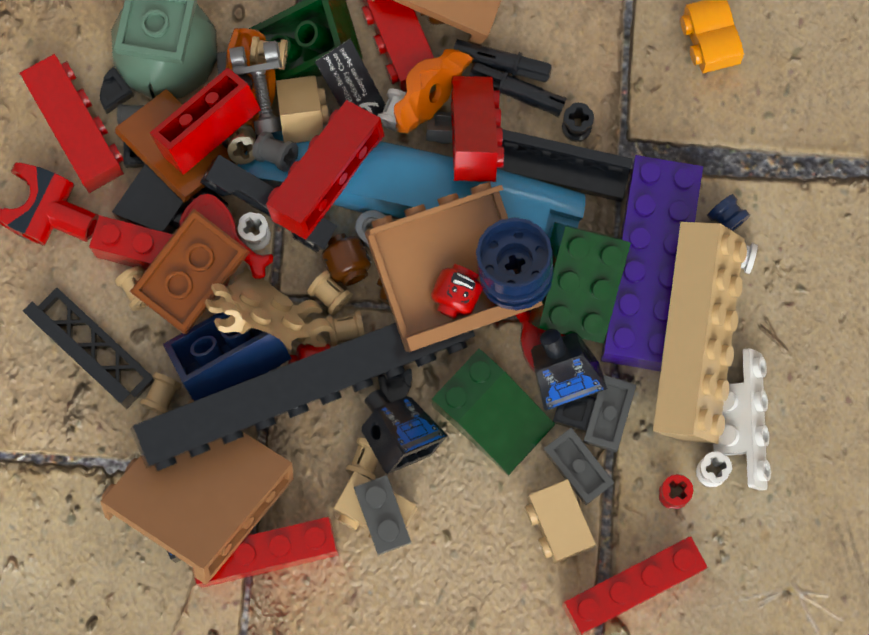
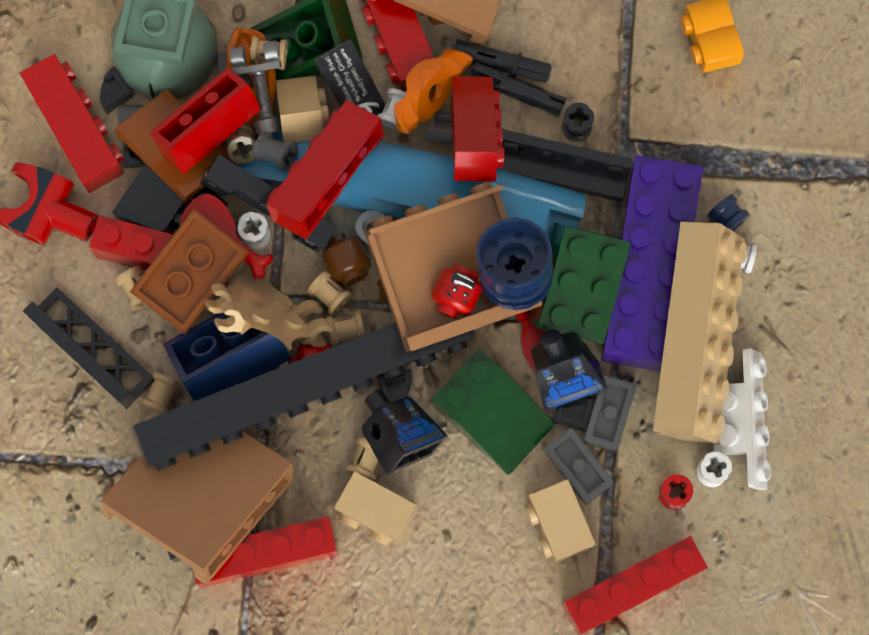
(382, 515): dark grey plate -> none

